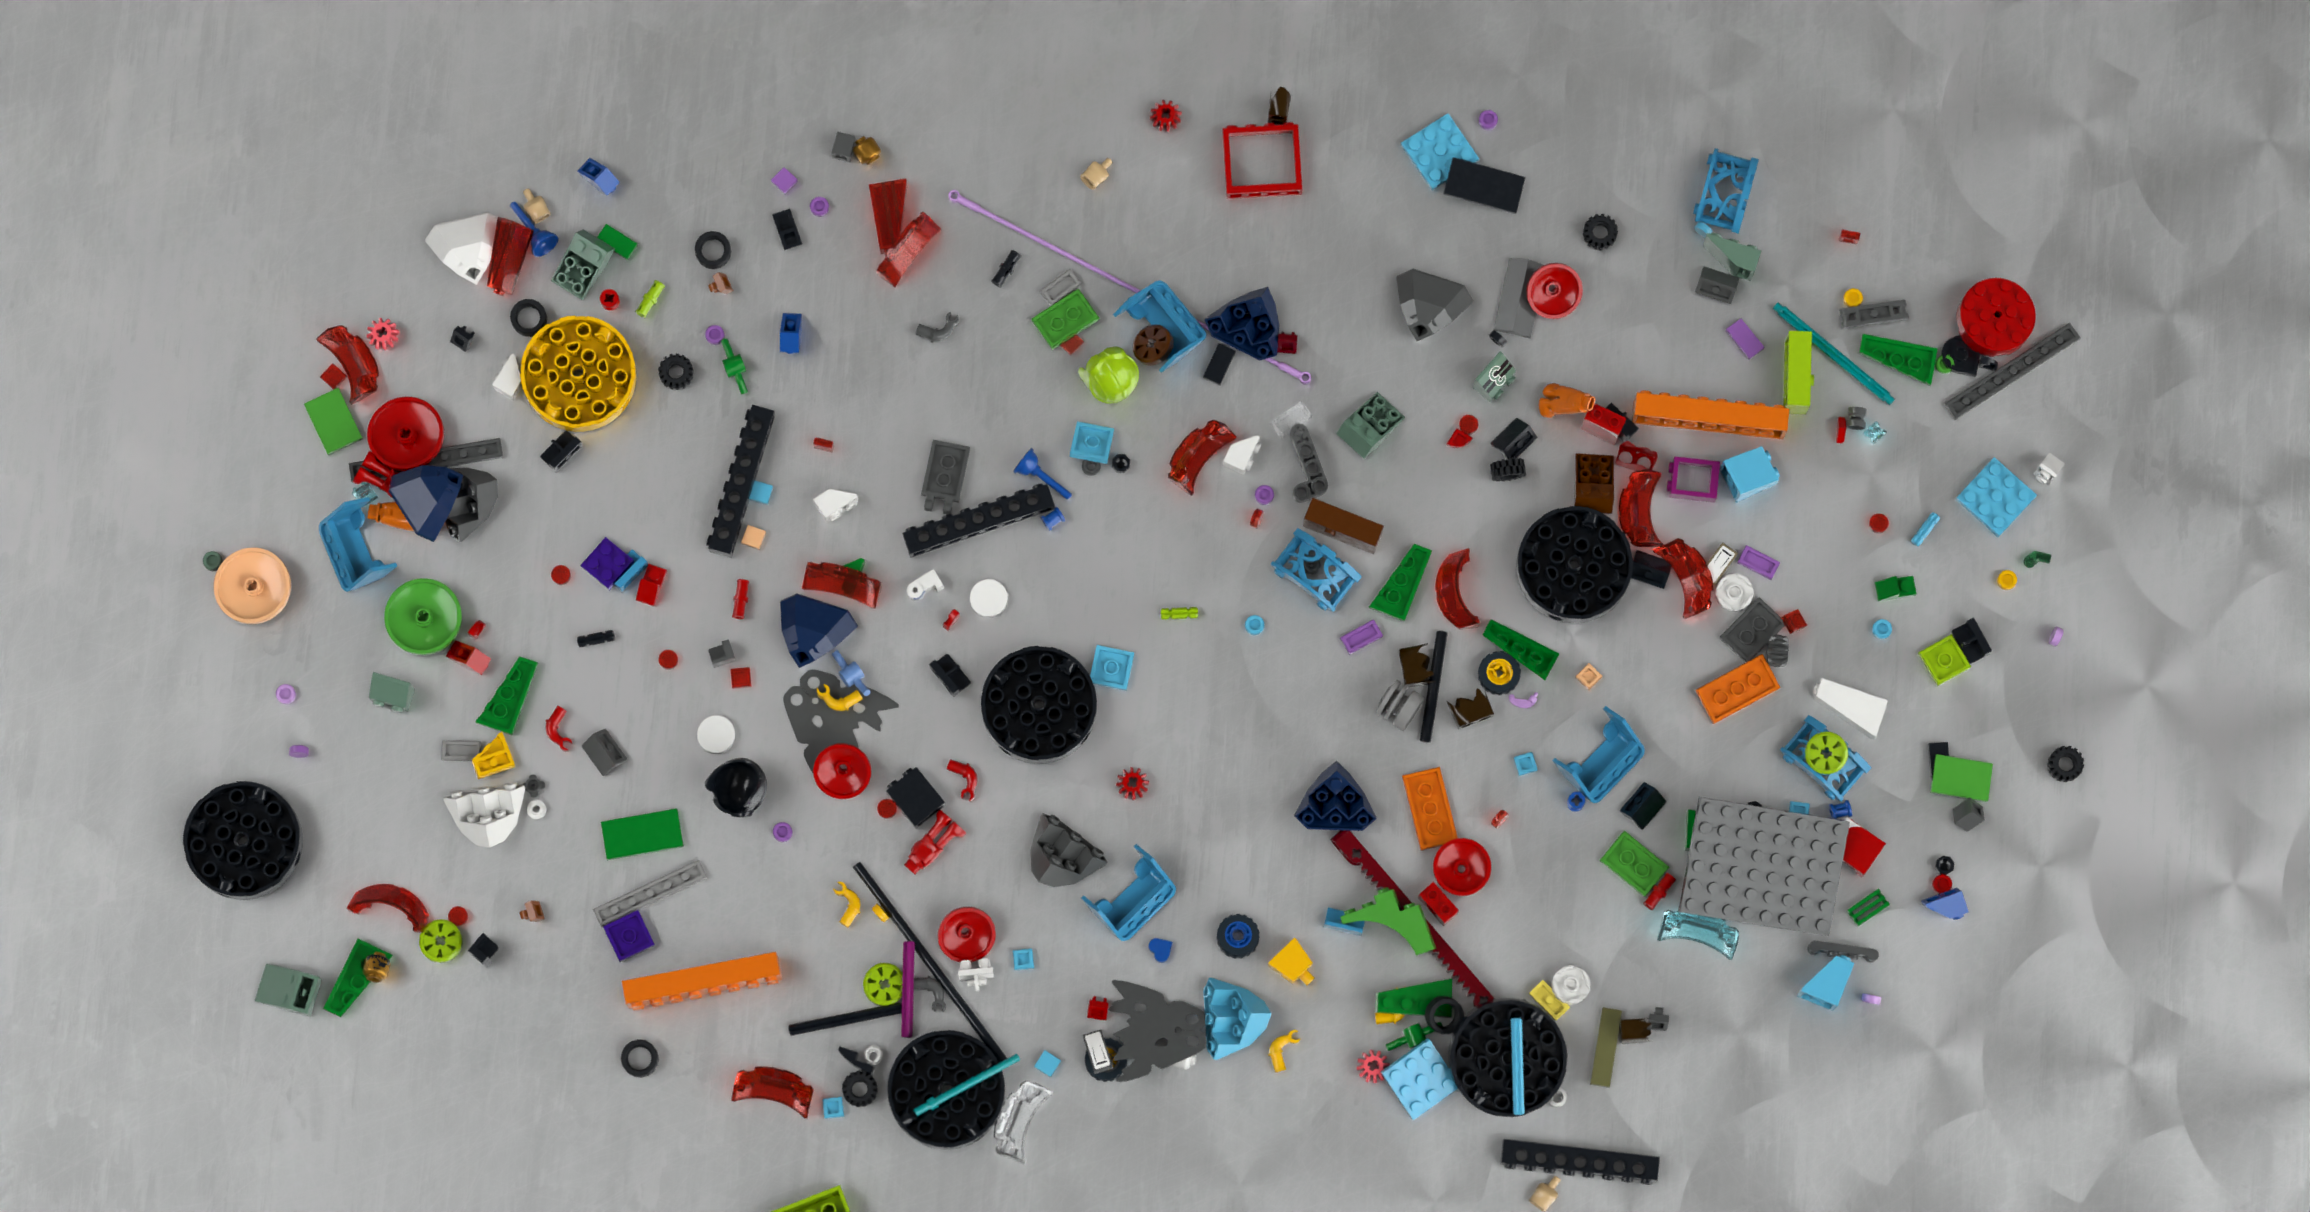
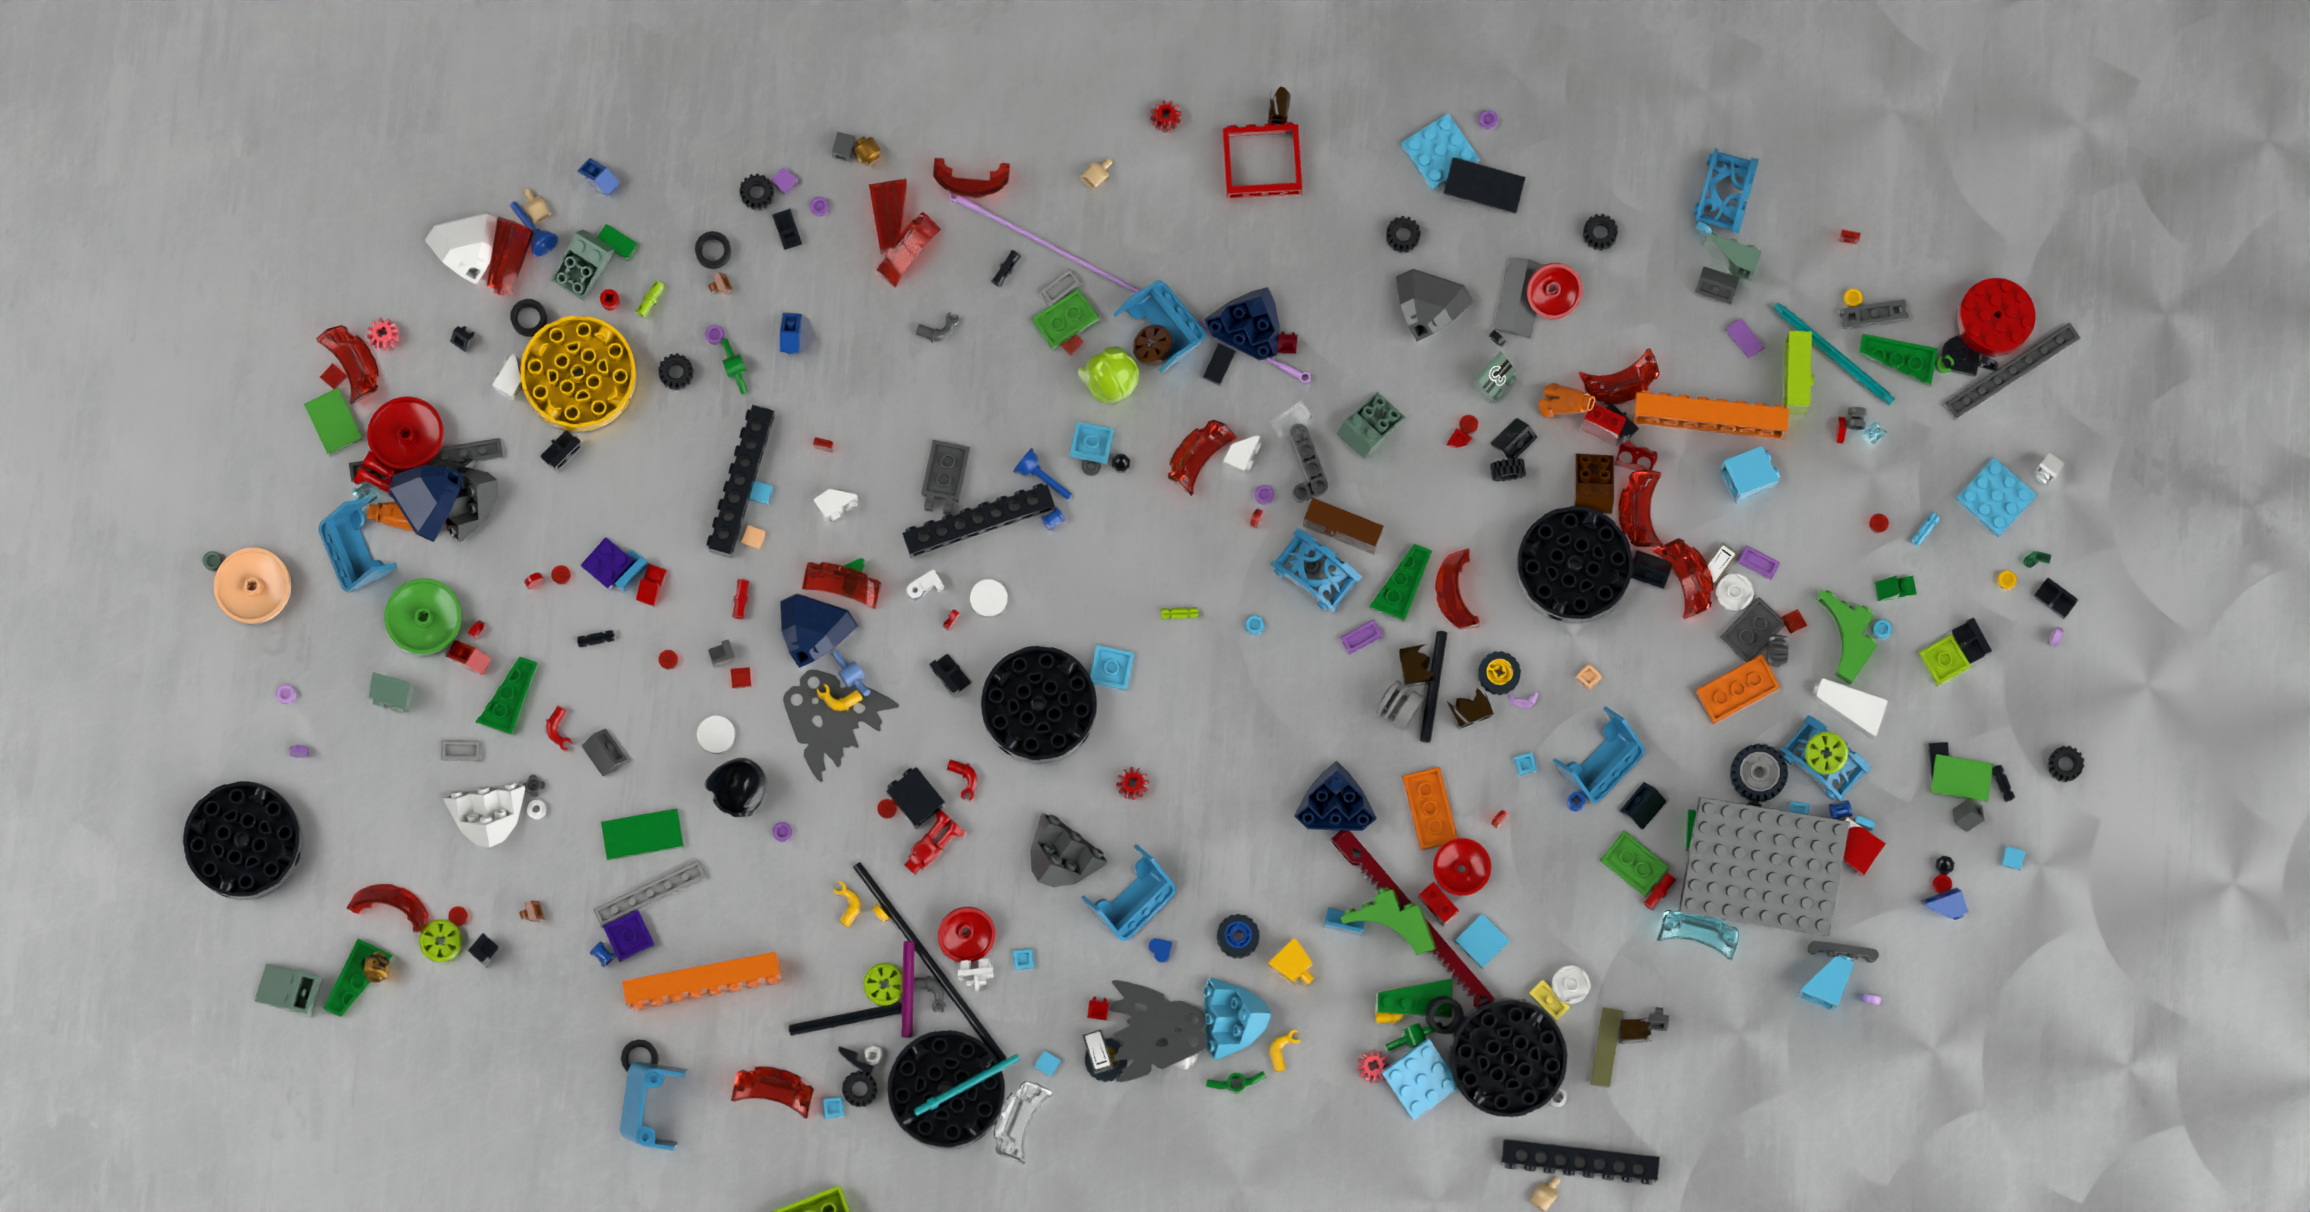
(462, 466): none -> black tile
(493, 758): yellow wing -> none
(533, 580): none -> red tile
(602, 954): none -> blue bush
(638, 1079): none -> dark azure windscreen
(757, 202): none -> black tyre
(842, 782): red dish -> none
(970, 187): none -> clear red windscreen
(1226, 1084): none -> green piece
(1403, 223): none -> black tyre
(1482, 940): none -> medium azure tile
(1517, 1066): medium azure axle -> none
(1523, 649): green wing -> none
(1622, 385): none -> clear red windscreen
(1714, 467): magenta window -> none
(1762, 758): none -> wheel
(1851, 624): none -> bright green arch
(1866, 823): none -> medium azure tile
(1881, 898): green tile -> none
(2003, 783): none -> black axle
(2013, 858): none -> medium azure tile
(2056, 598): none -> black panel

